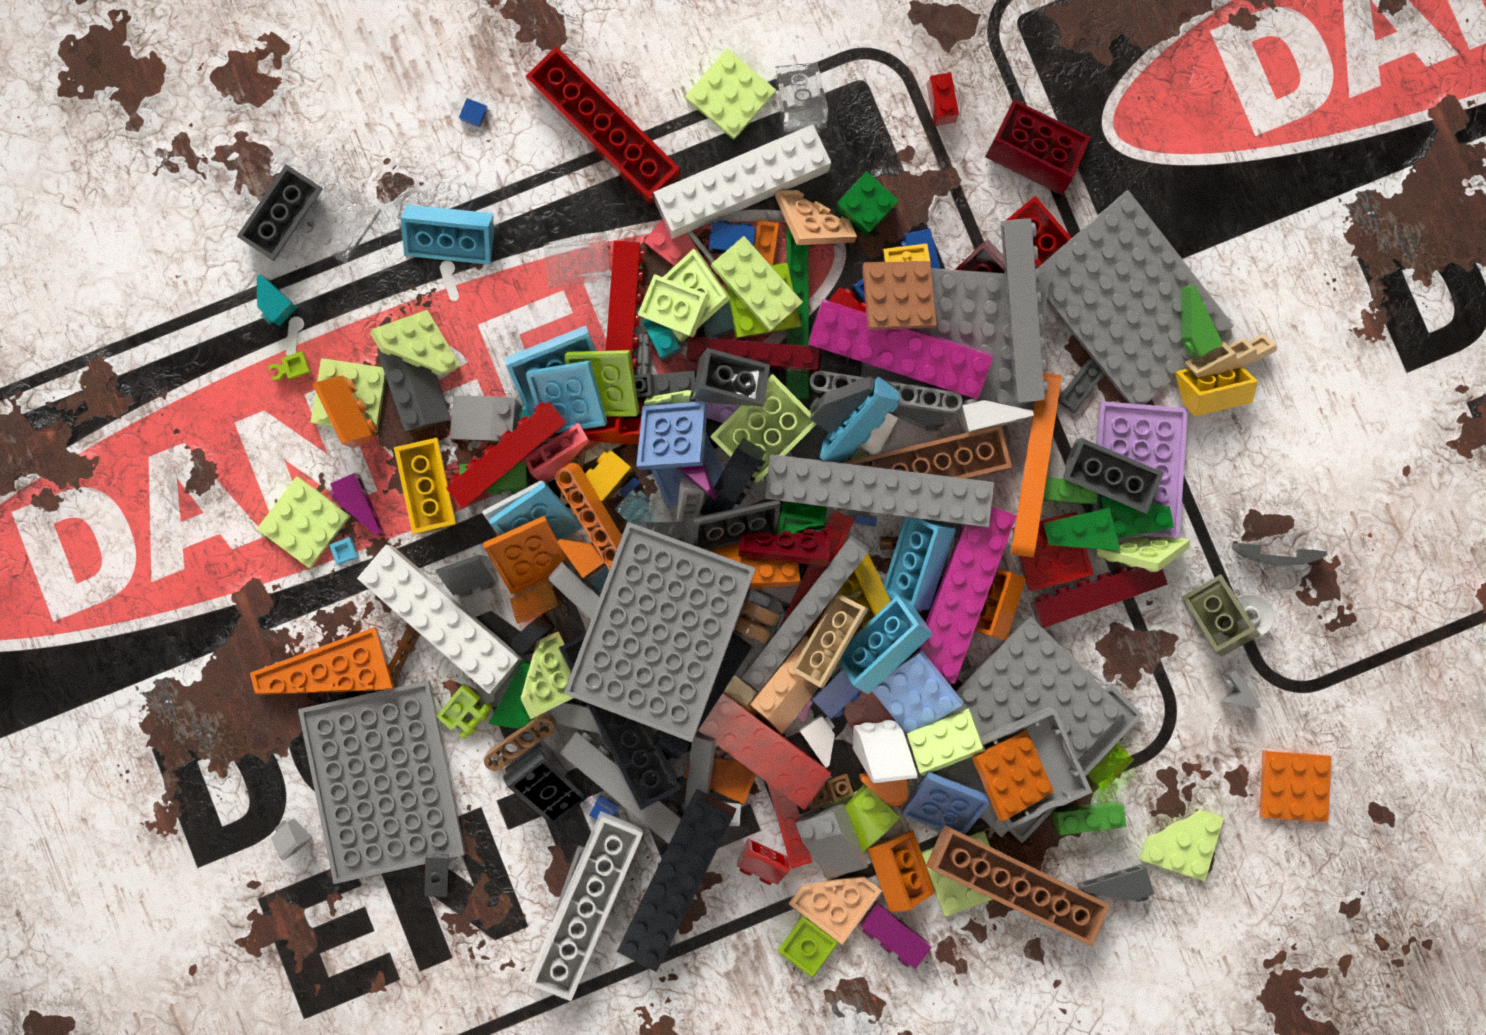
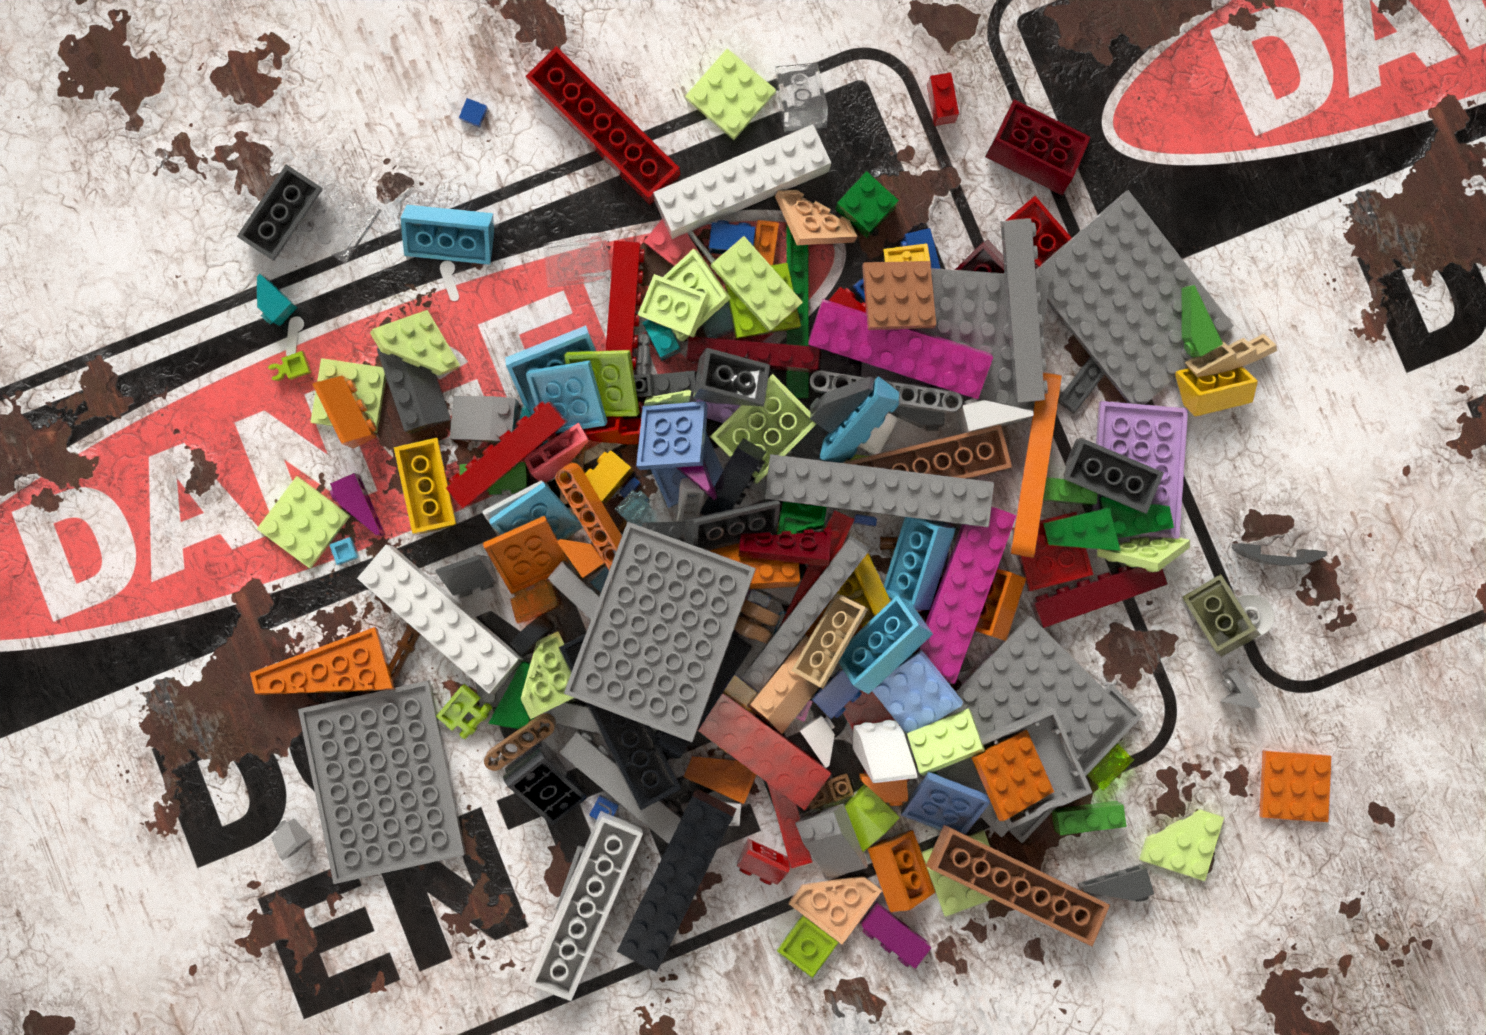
(436, 875): dark grey plate -> none
(700, 766): light grey tile -> none

